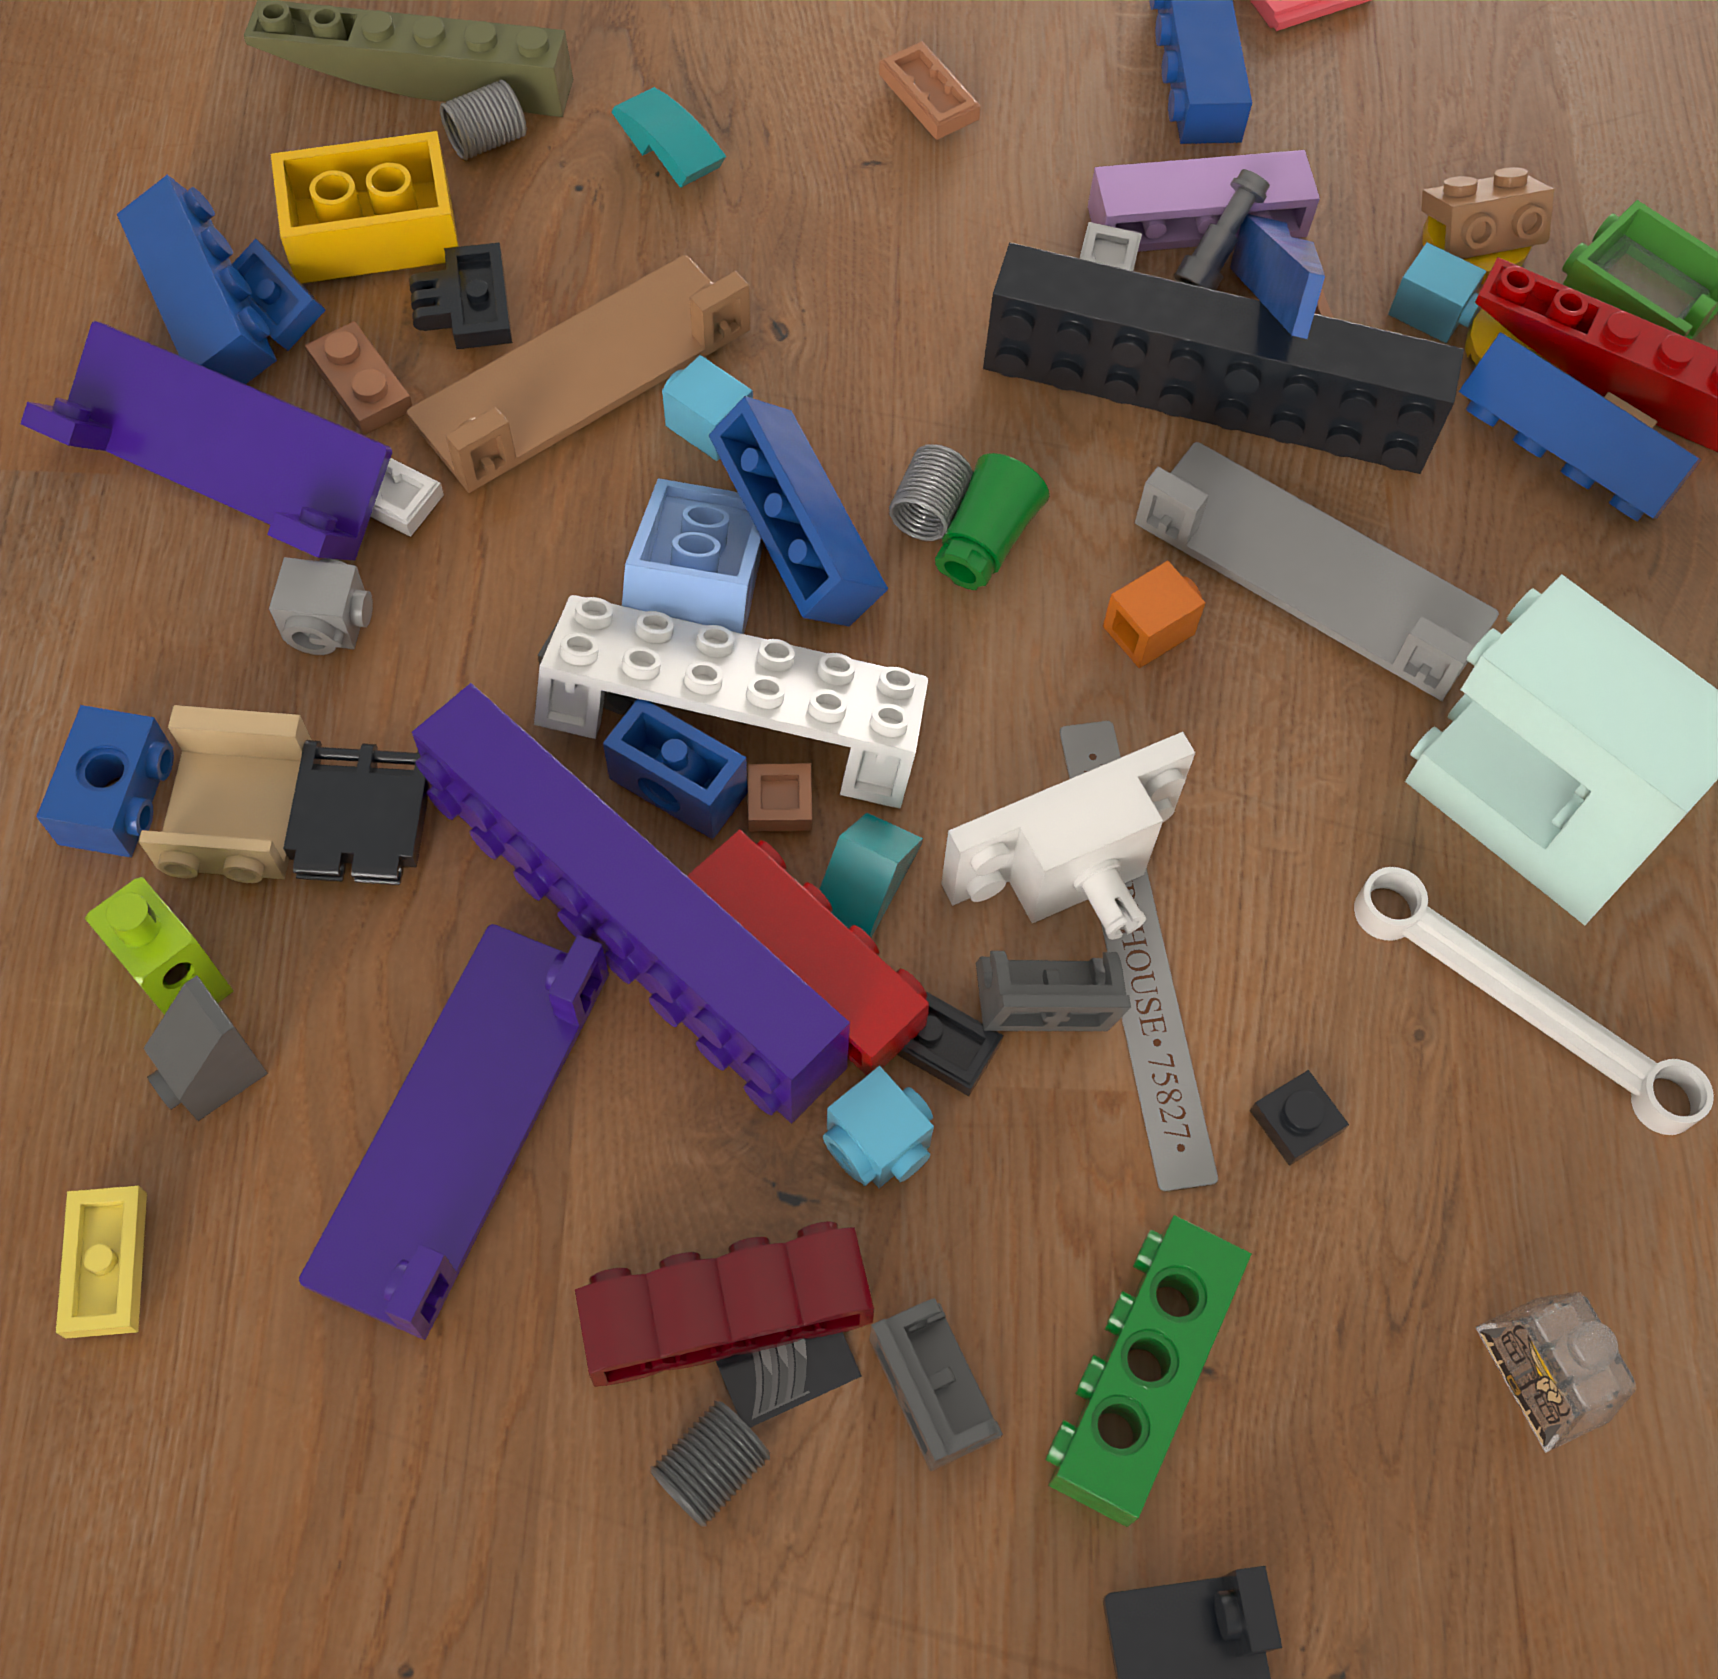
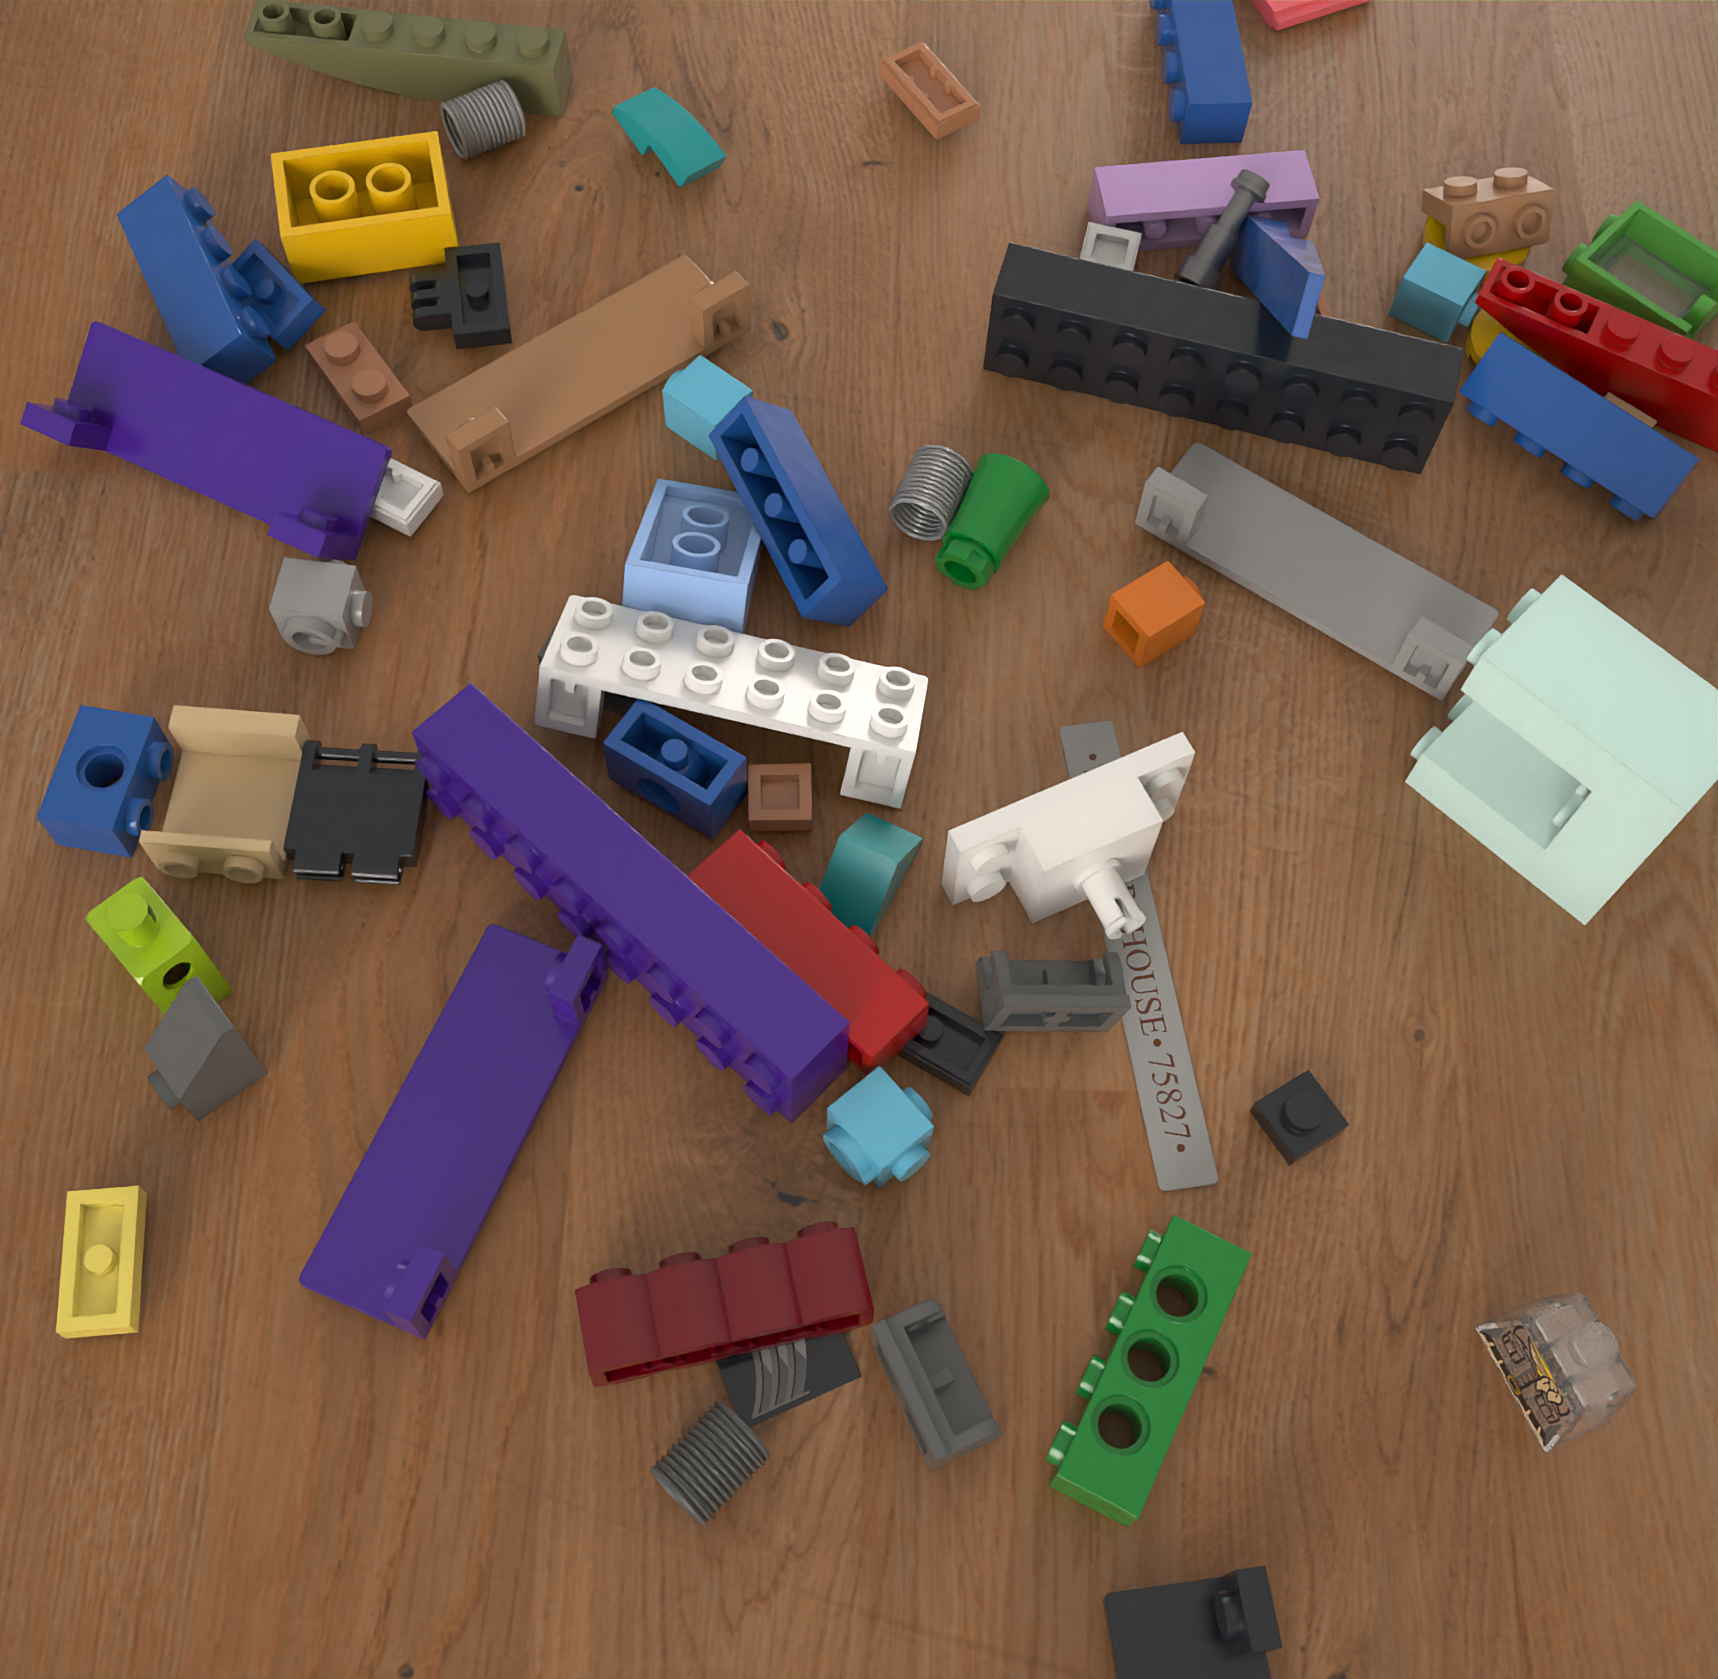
(1535, 1002): white piece -> none

